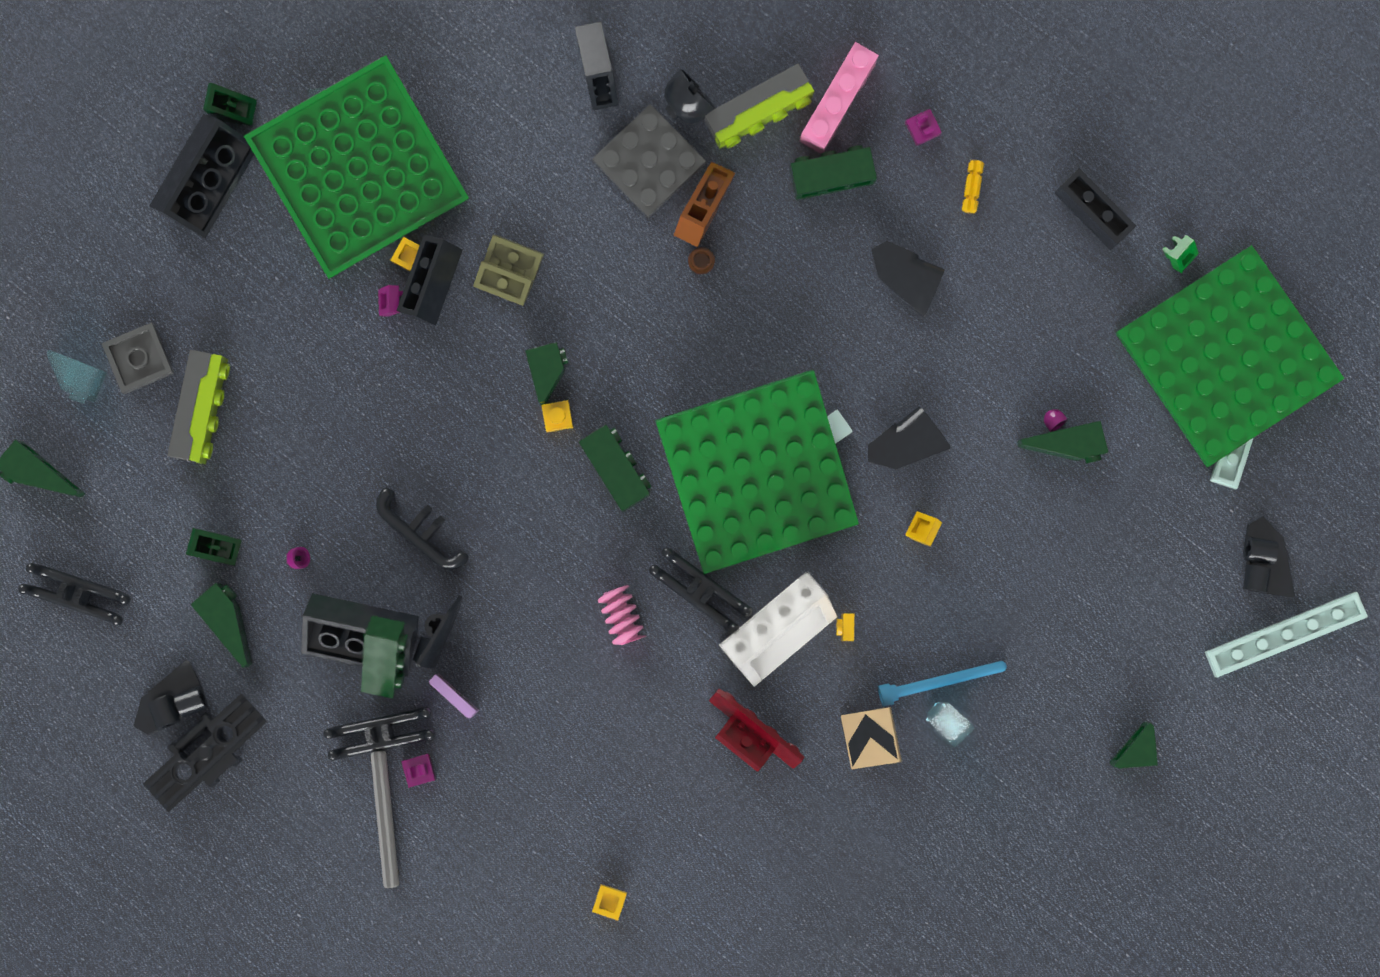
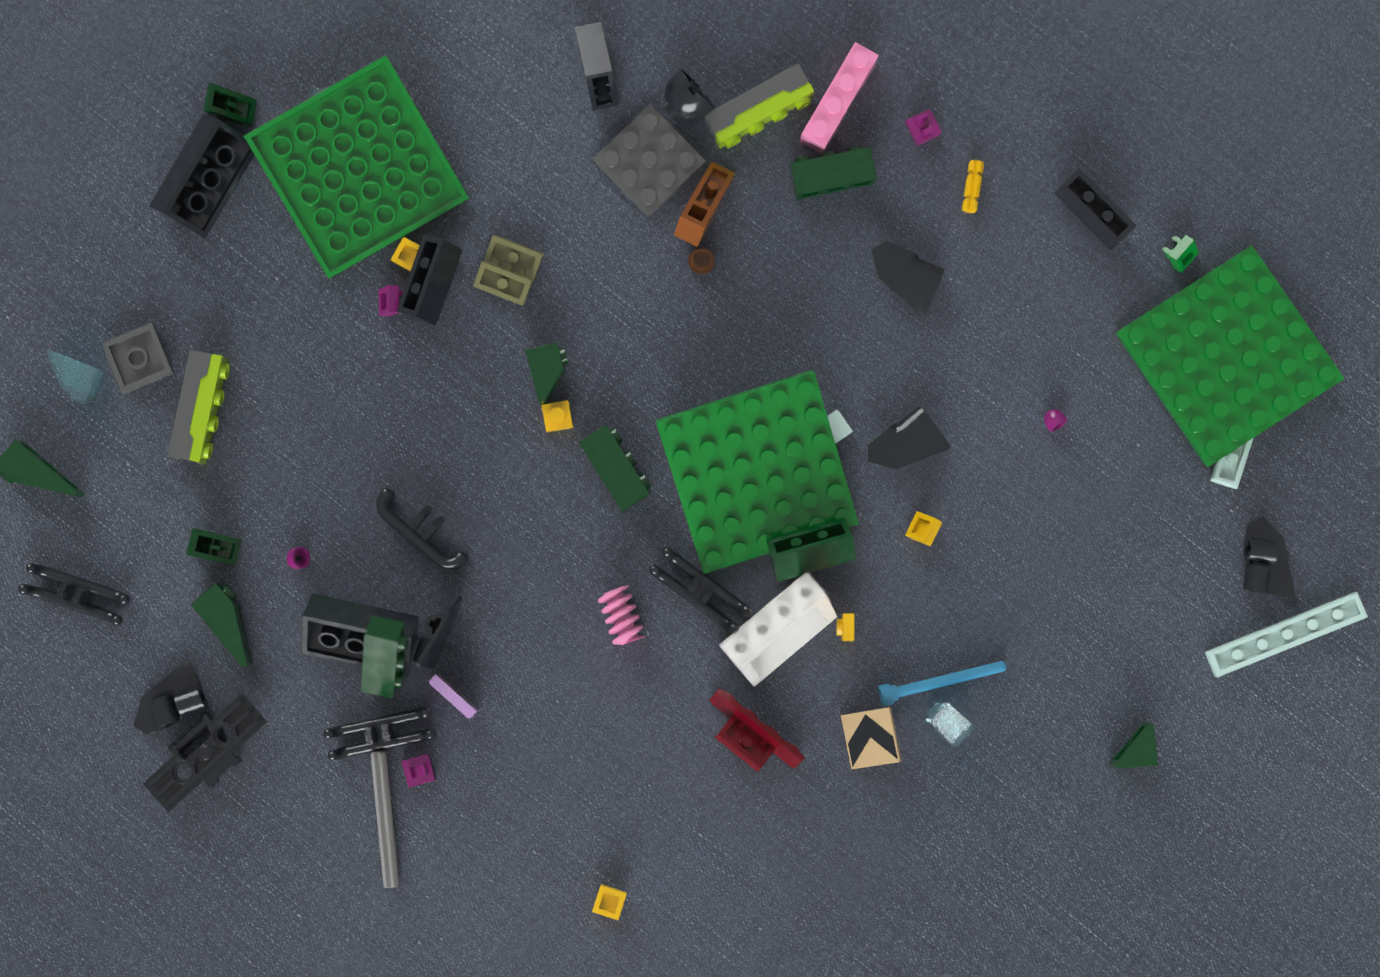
(811, 549): none -> dark green brick
(1071, 443): dark green slope -> none

